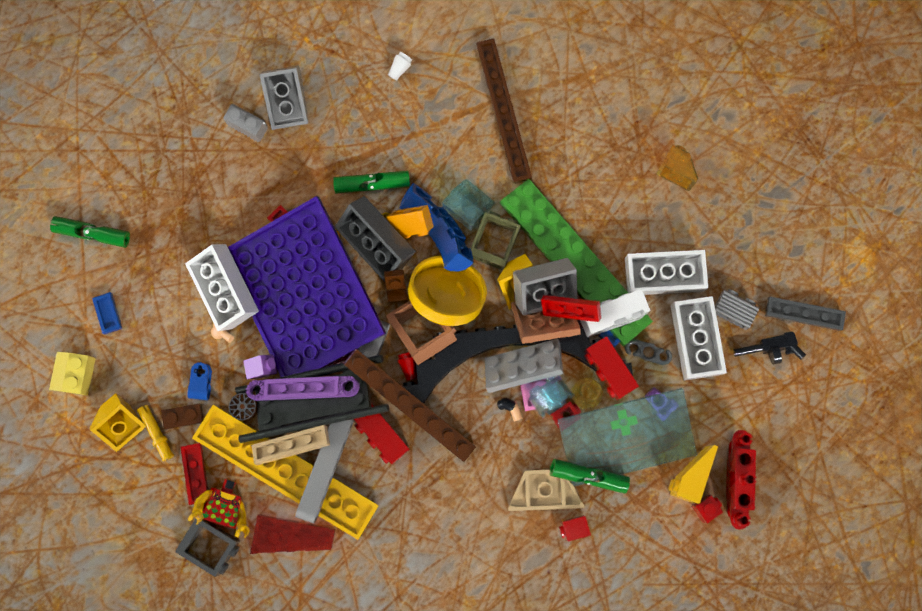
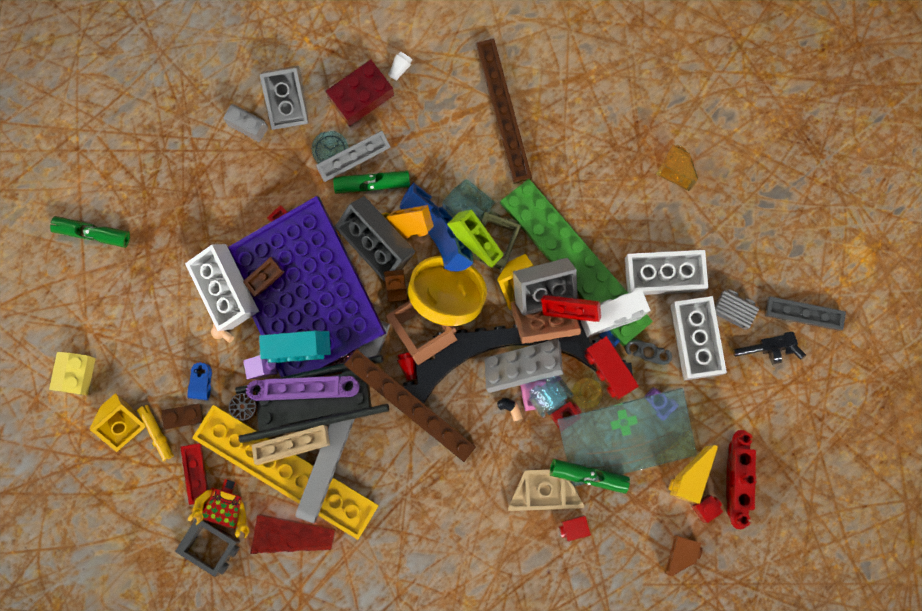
(107, 313): blue tile -> none
(263, 276): none -> reddish brown plate
(295, 346): none -> teal brick
(327, 145): none -> clear light blue tile
(352, 156): none -> light grey plate
(360, 92): none -> dark red brick
(382, 436): red brick -> none
(474, 236): none -> lime slope
(682, 555): none -> dark orange slope

